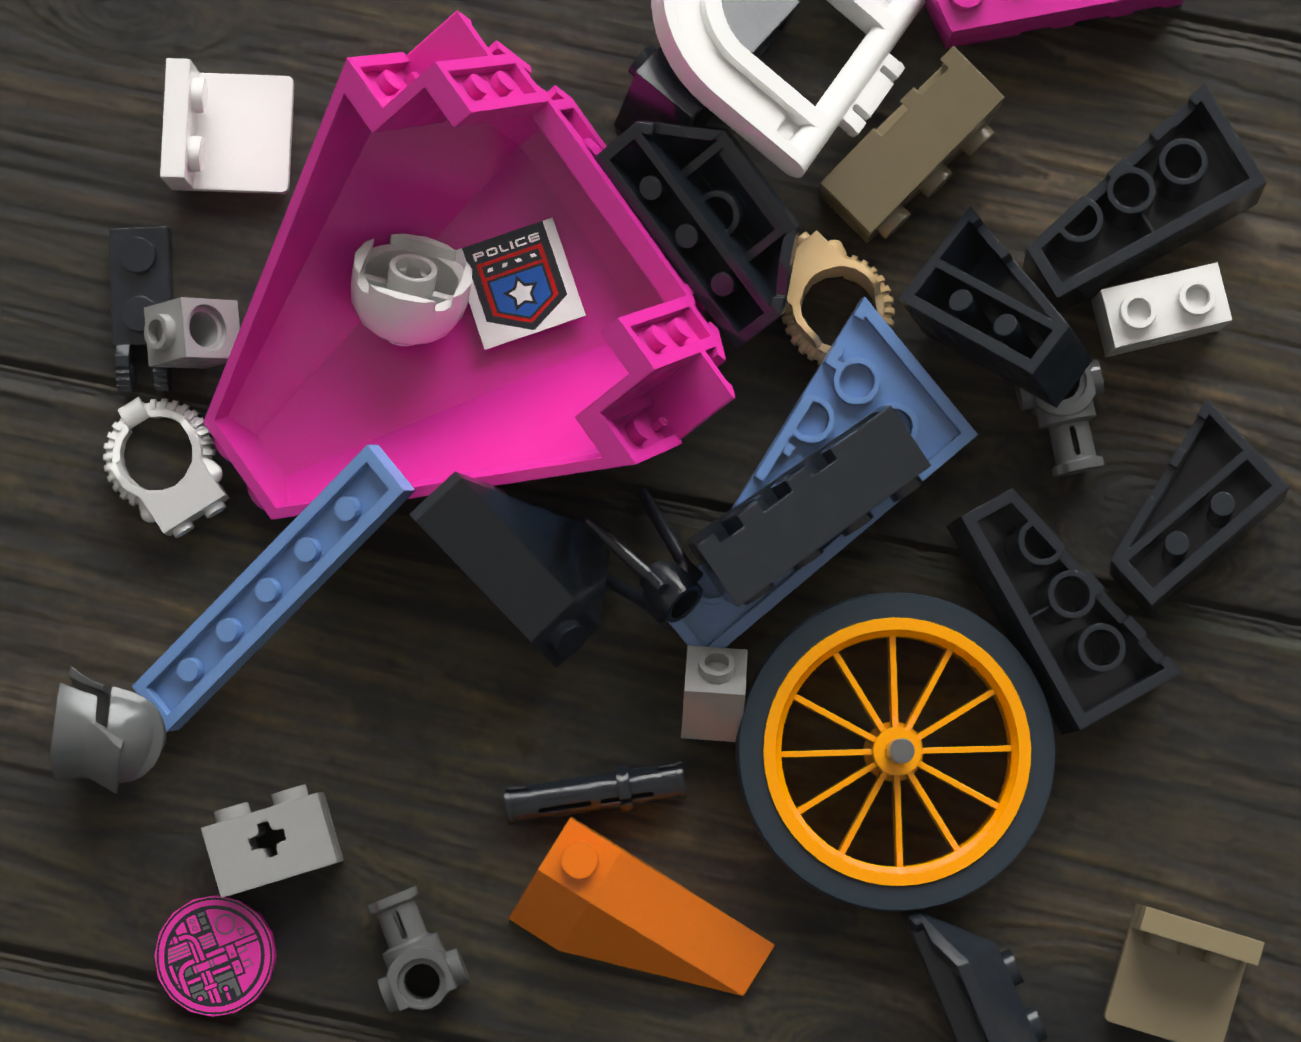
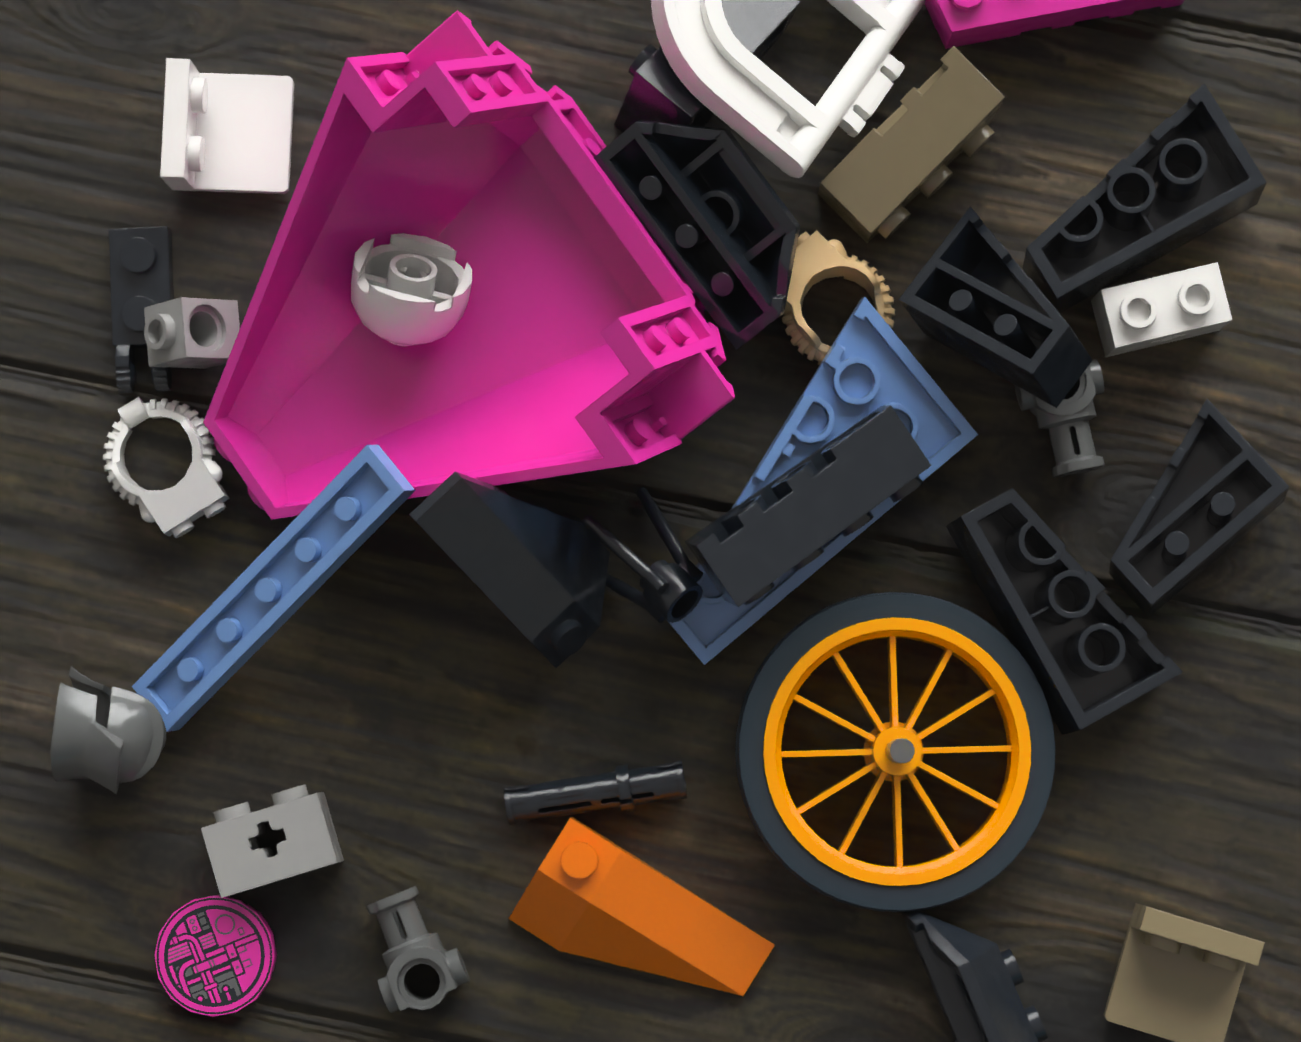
(520, 283): sticker -> none
(714, 693): light grey brick -> none

